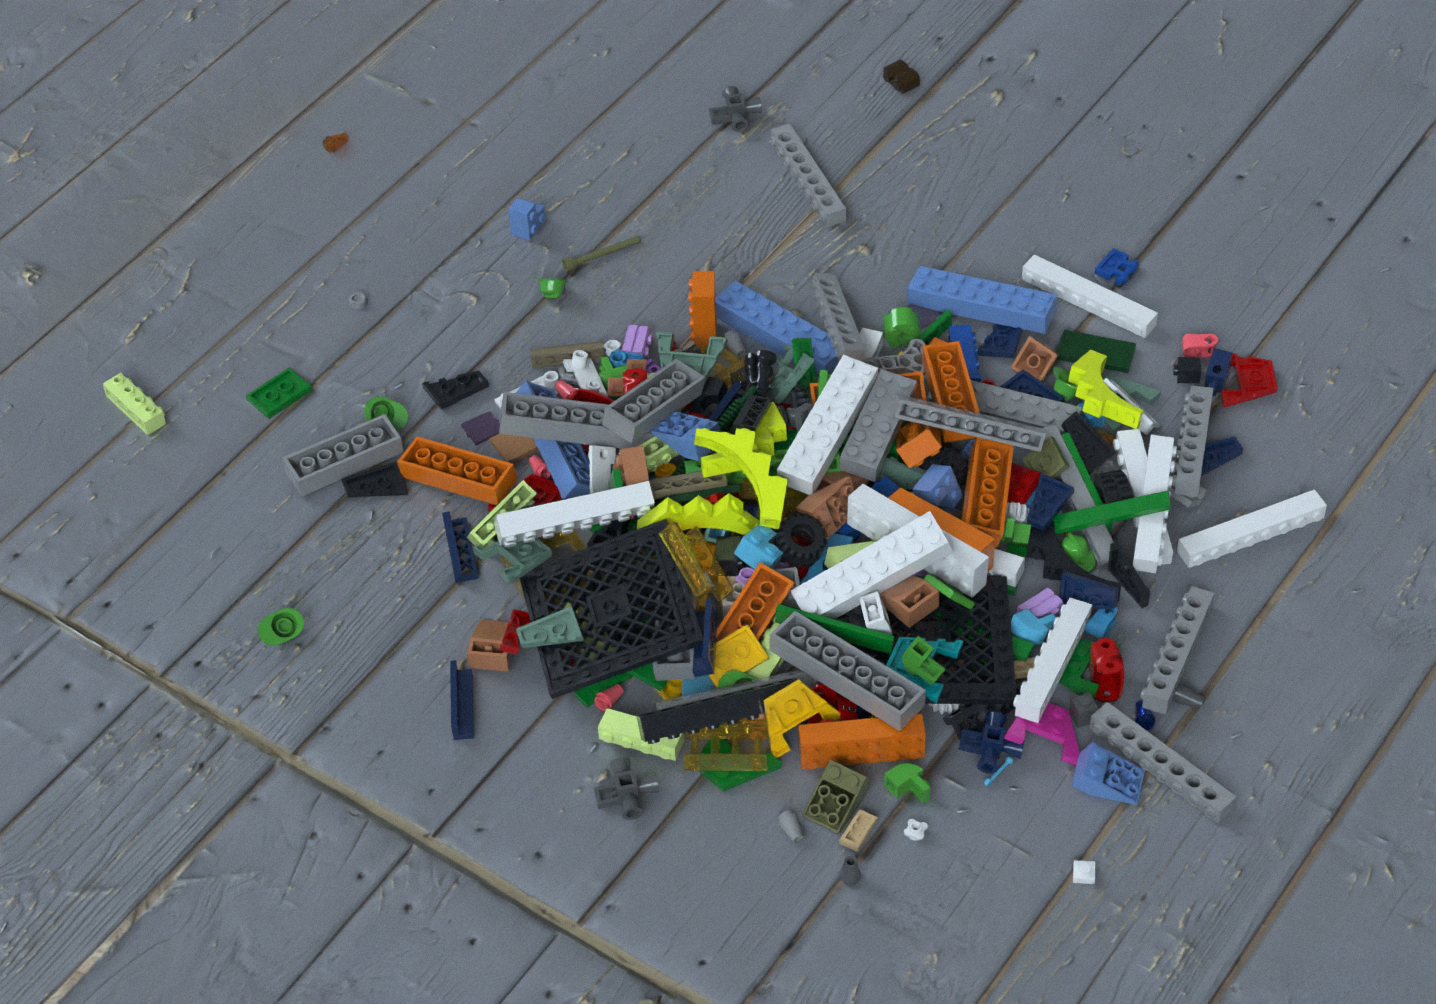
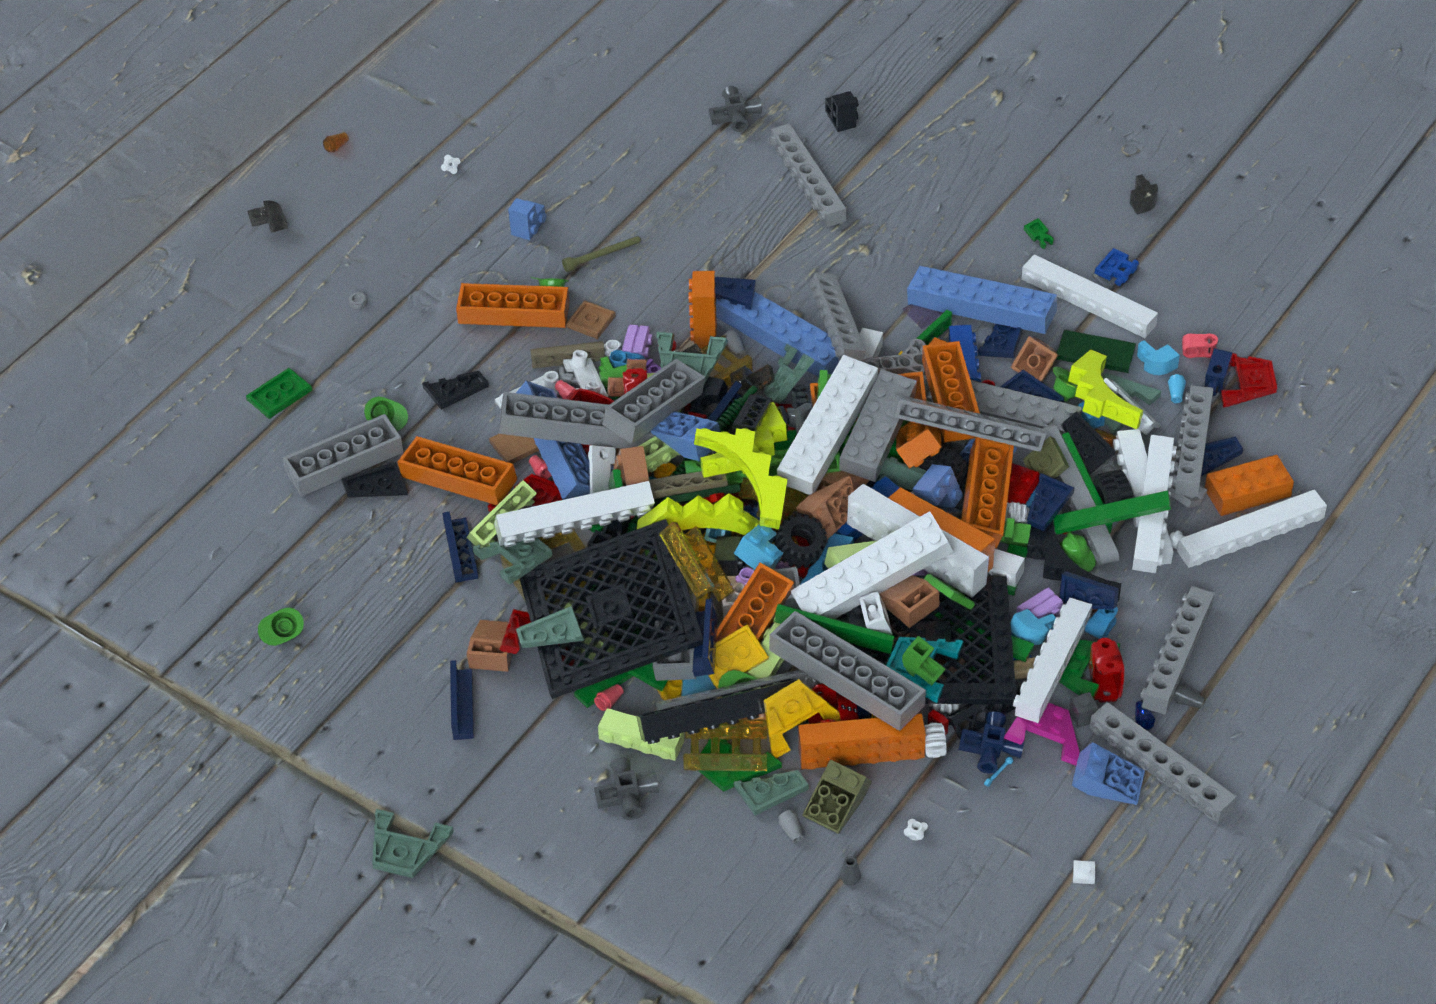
(134, 403): yellowish green brick -> none
(269, 213): none -> clear smoke brick
(404, 853): none -> sand green wing
(448, 159): none -> white plate
(481, 428): clear purple piece -> none
(513, 305): none -> orange brick
(590, 319): none -> medium nougat tile
(735, 290): none -> dark blue wing
(757, 370): black piece -> none
(769, 792): none -> sand green wing
(801, 346): green tile -> none
(842, 110): none -> black brick
(858, 830): tan plate -> none
(901, 76): dark brown brick -> none
(901, 326): bright green brick -> none
(907, 778): bright green brick -> none
(935, 717): none -> red plate
(935, 740): none -> white gear
(1038, 231): none -> green plate
(1126, 574): black wing -> none
(1144, 195): none -> clear smoke brick
(1159, 361): none -> medium azure brick
(1174, 538): none -> white plate
(1176, 387): none -> medium azure cone
(1187, 370): black brick -> none
(1249, 485): none -> orange brick

